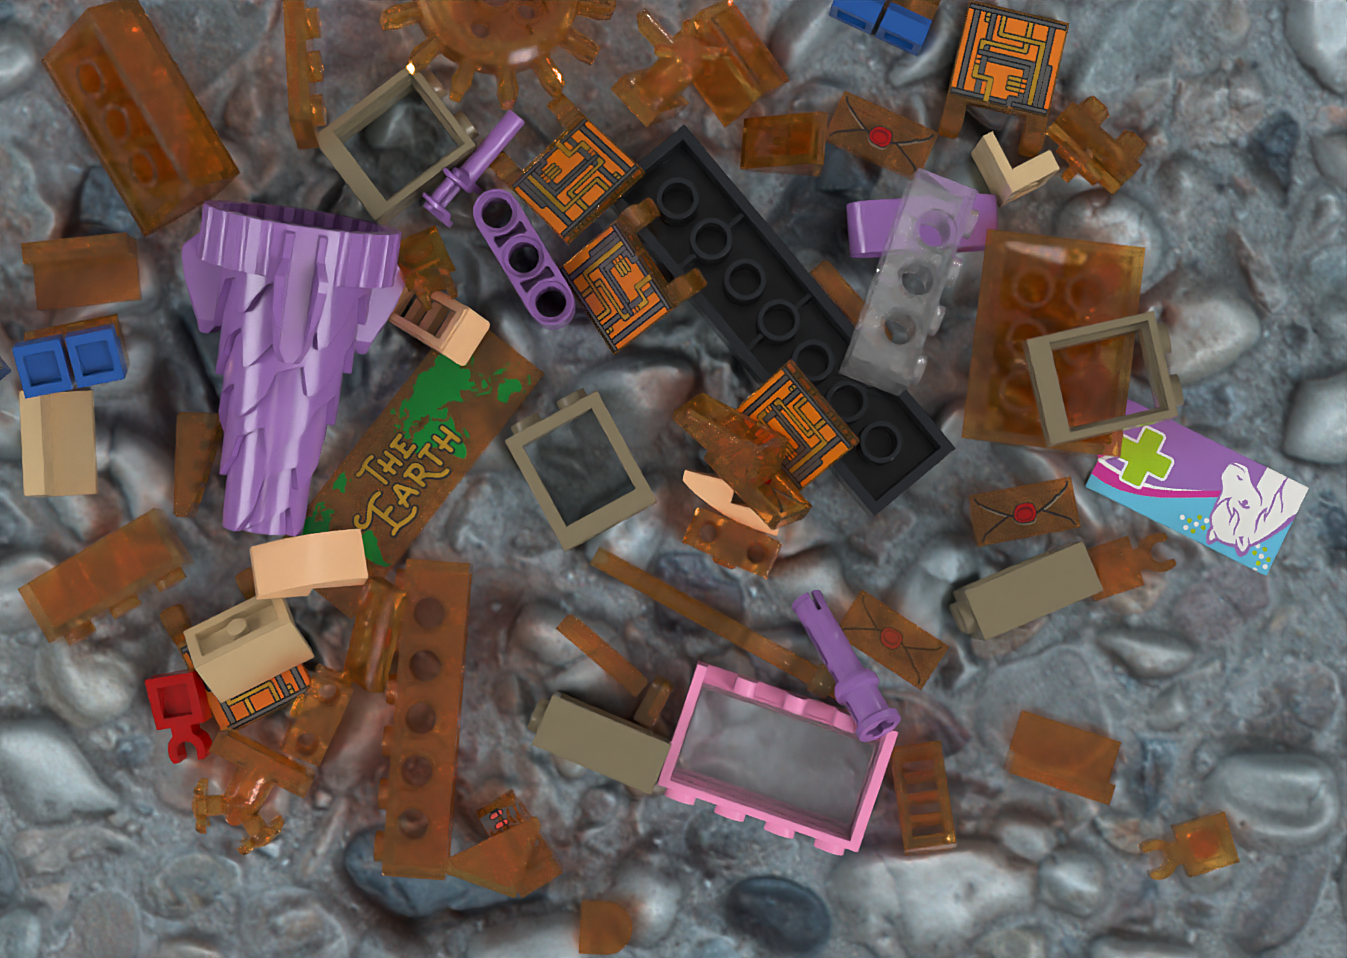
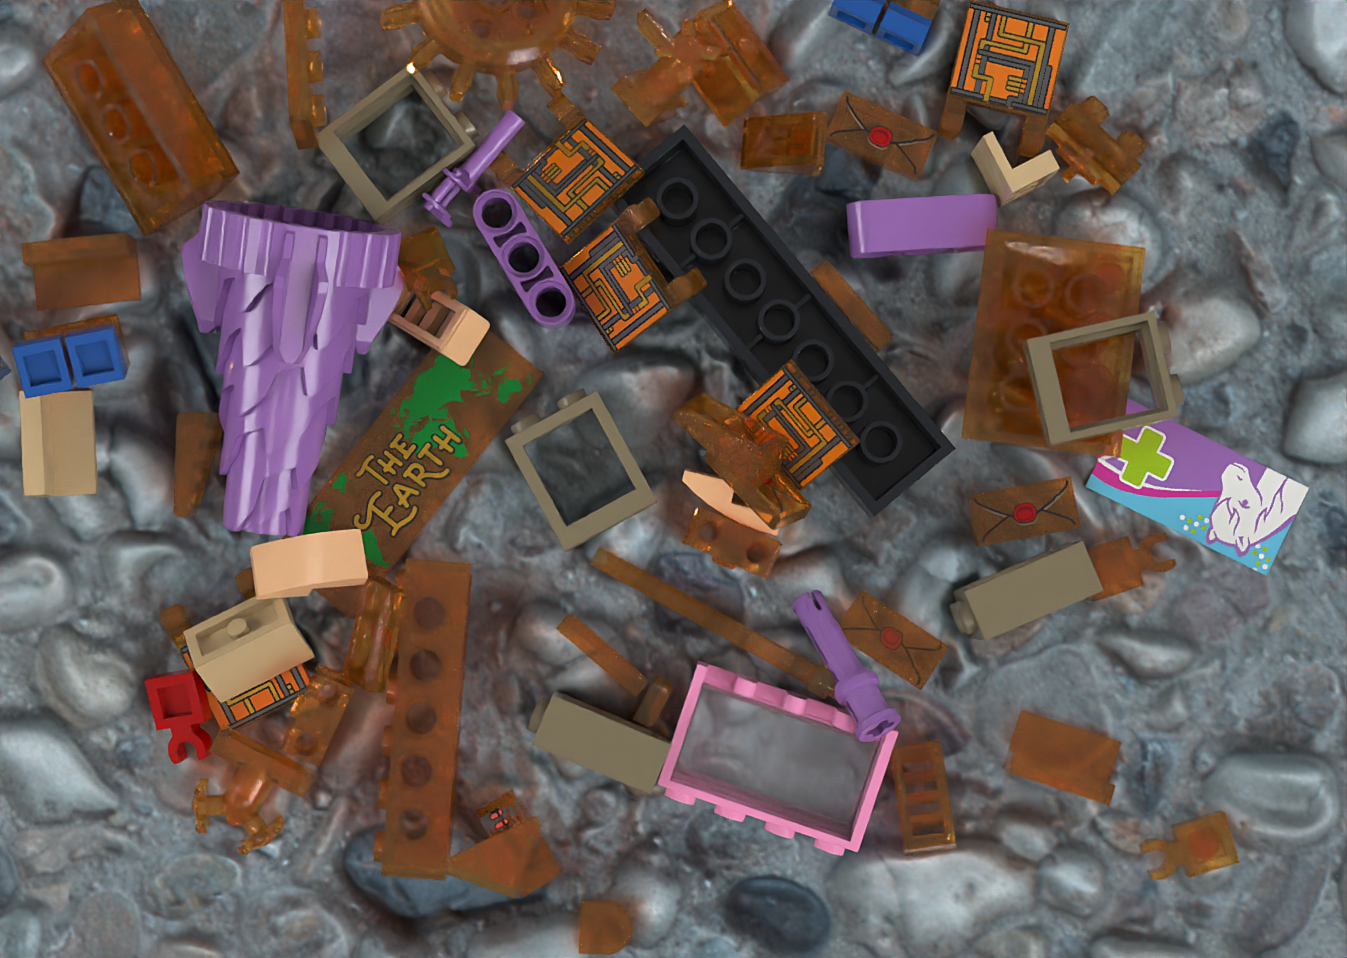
(107, 578): clear orange brick -> none
(870, 354): clear brick -> none

